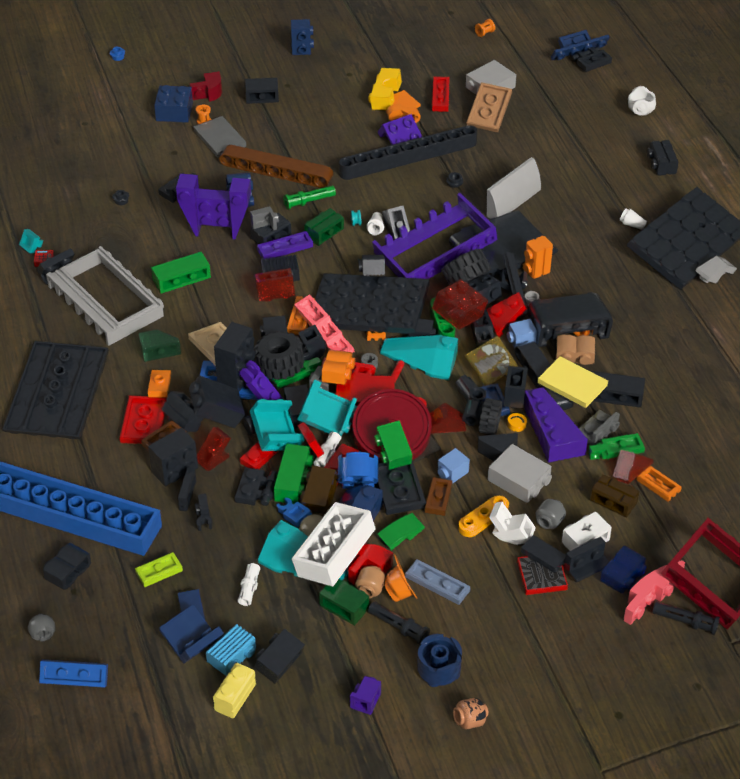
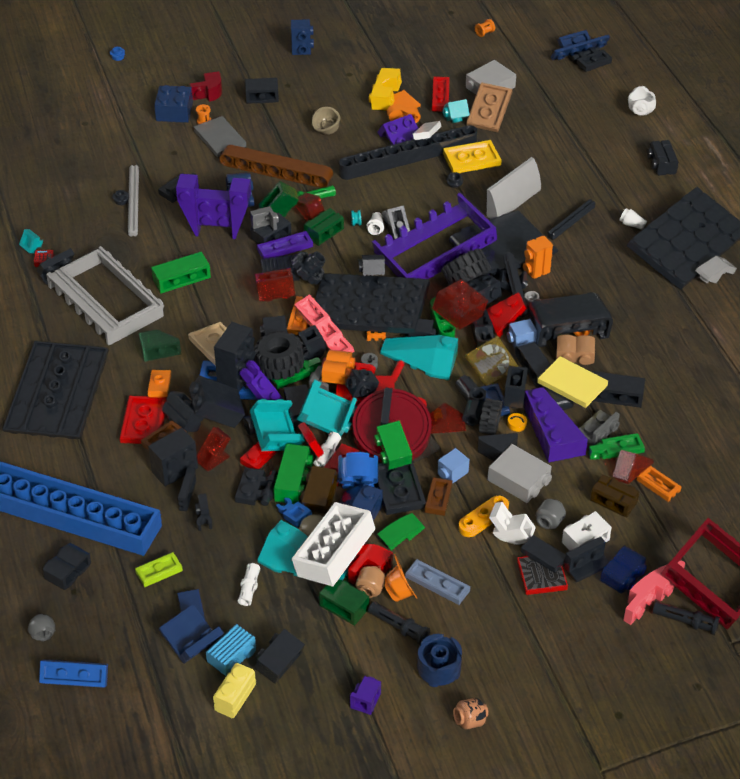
(133, 200): none -> light grey axle
(280, 199): none -> dark green piece
(309, 205): none -> clear red slope
(309, 266): none -> black plant
(326, 120): none -> dark tan helmet
(361, 383): none -> black brick
(385, 416): none -> black tile
(426, 130): none -> white tile
(456, 111): none -> brick
(472, 156): none -> yellow plate
(571, 219): none -> black axle

